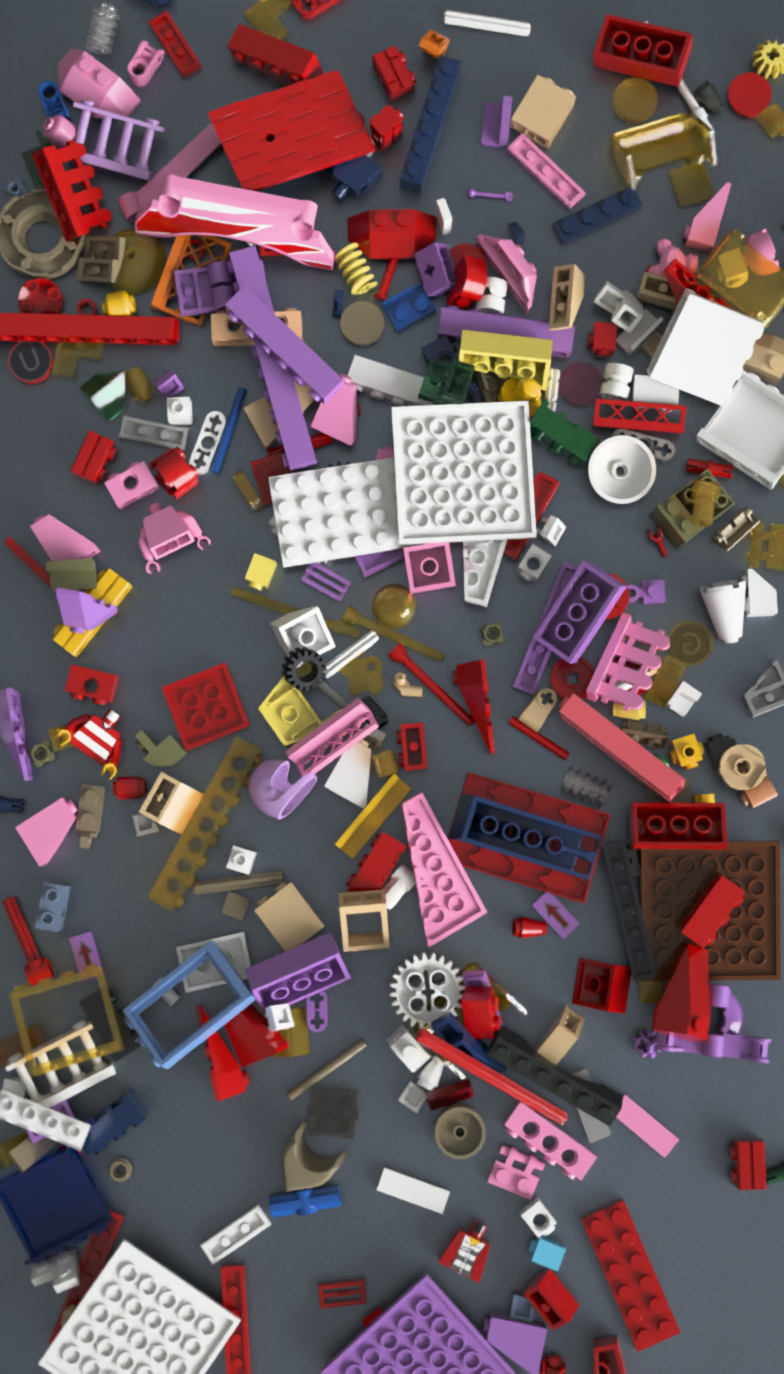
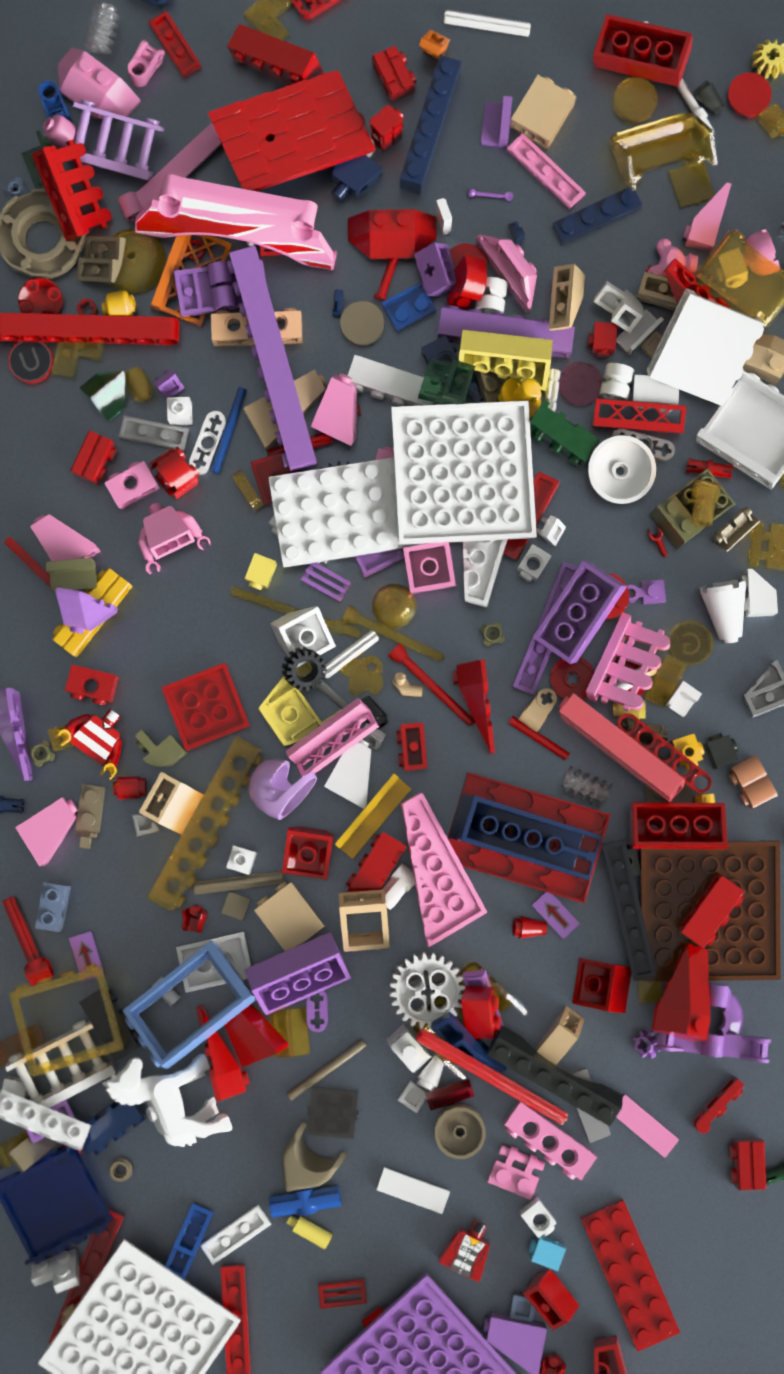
(165, 1101): none -> white animal
(188, 1240): none -> blue slope
(194, 919): none -> red arm
(279, 1017): white tile -> none
(284, 345): medium lavender brick -> none
(307, 852): none -> red slope
(310, 1231): none -> light yellow cylinder
(353, 270): light yellow piece -> none
(385, 763): clear yellow piece -> none
(676, 756): none -> red beam
(717, 1105): none -> red plate
(755, 766): tan plate -> none

